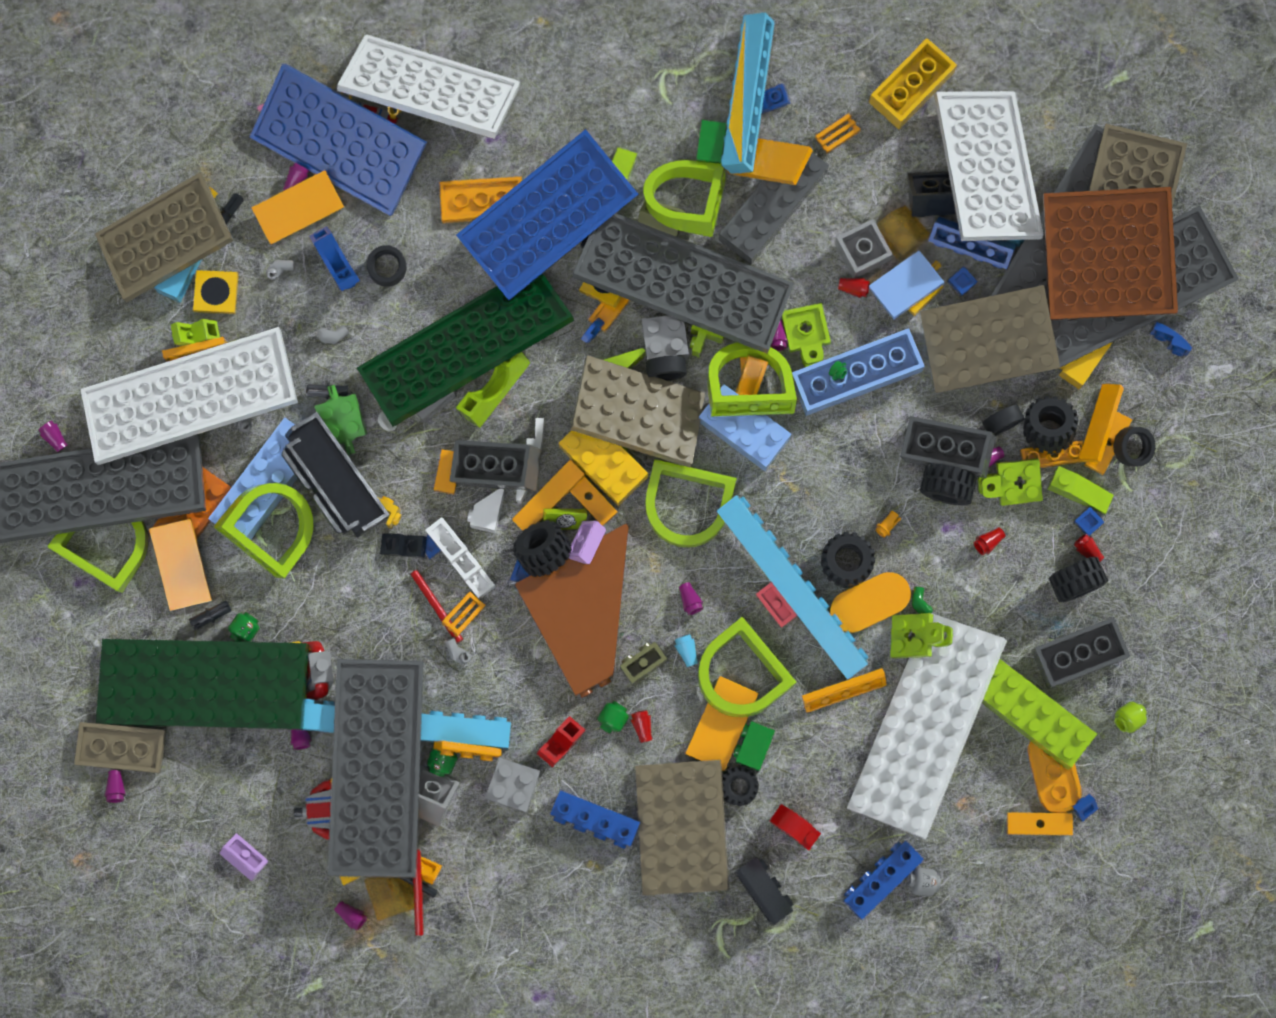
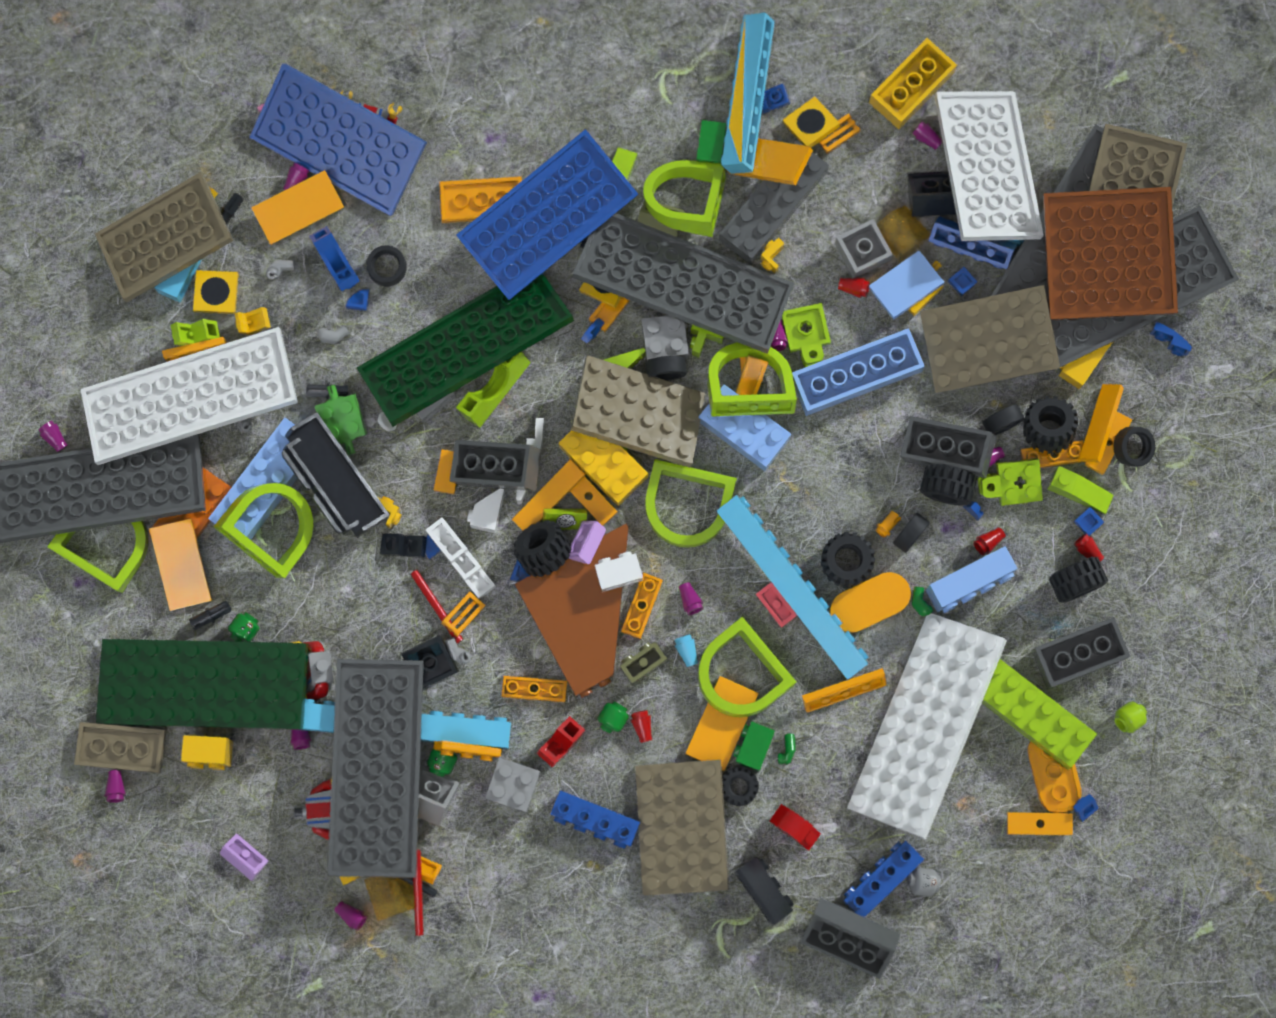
(208, 751): none -> yellow brick
(252, 321): none -> yellow bracket
(359, 300): none -> blue tile
(429, 86): white plate -> none
(435, 658): none -> black slope
(547, 689): none -> light orange tile
(619, 571): none -> white brick
(636, 617): none -> light orange tile
(772, 249): none -> yellow bracket
(790, 748): none -> green arm
(811, 123): none -> yellow tile
(838, 370): green plate -> none
(850, 938): none -> dark grey brick
(911, 532): none -> black tyre
(926, 135): none -> magenta cone
(926, 635): lime plate -> none
(969, 580): none -> light blue brick
(974, 510): none -> blue tile

